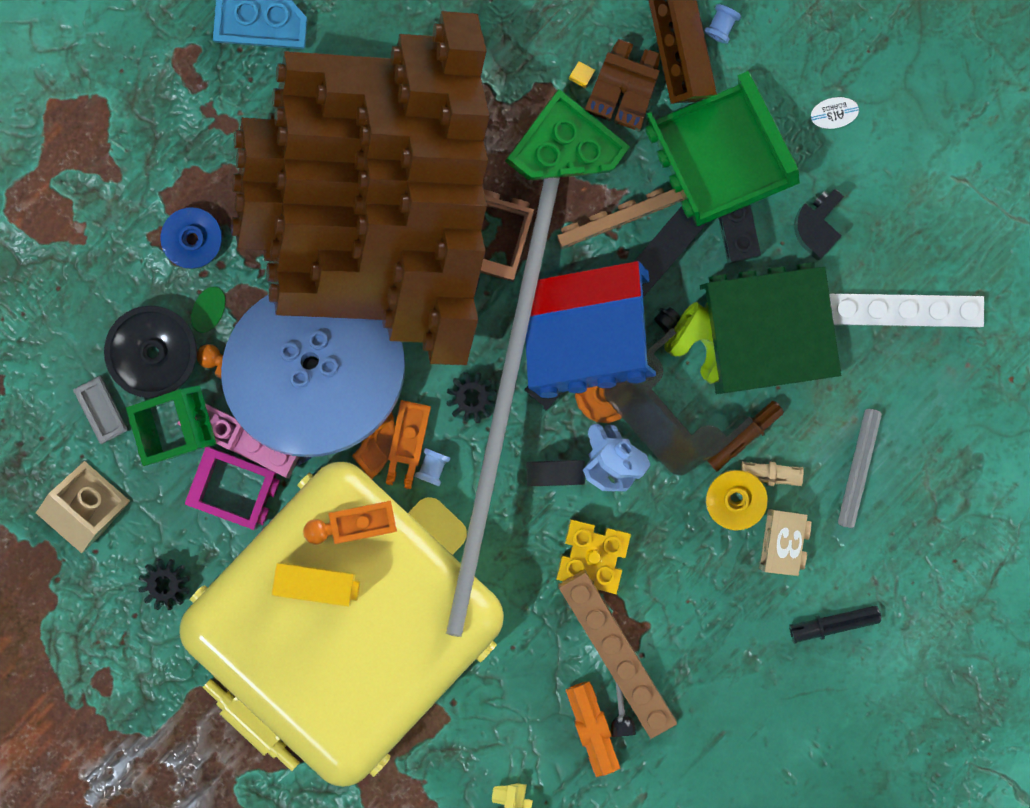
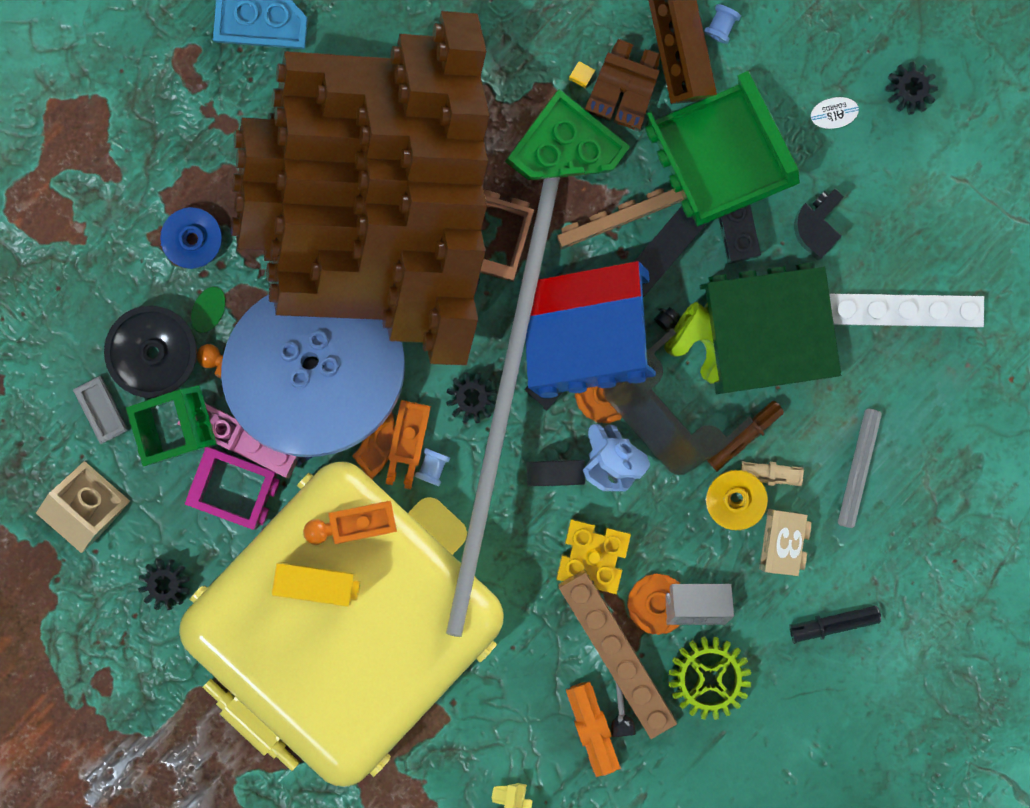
(648, 603): none -> orange tile
(699, 604): none -> light grey hinge
(700, 688): none -> lime gear
(920, 96): none -> black gear

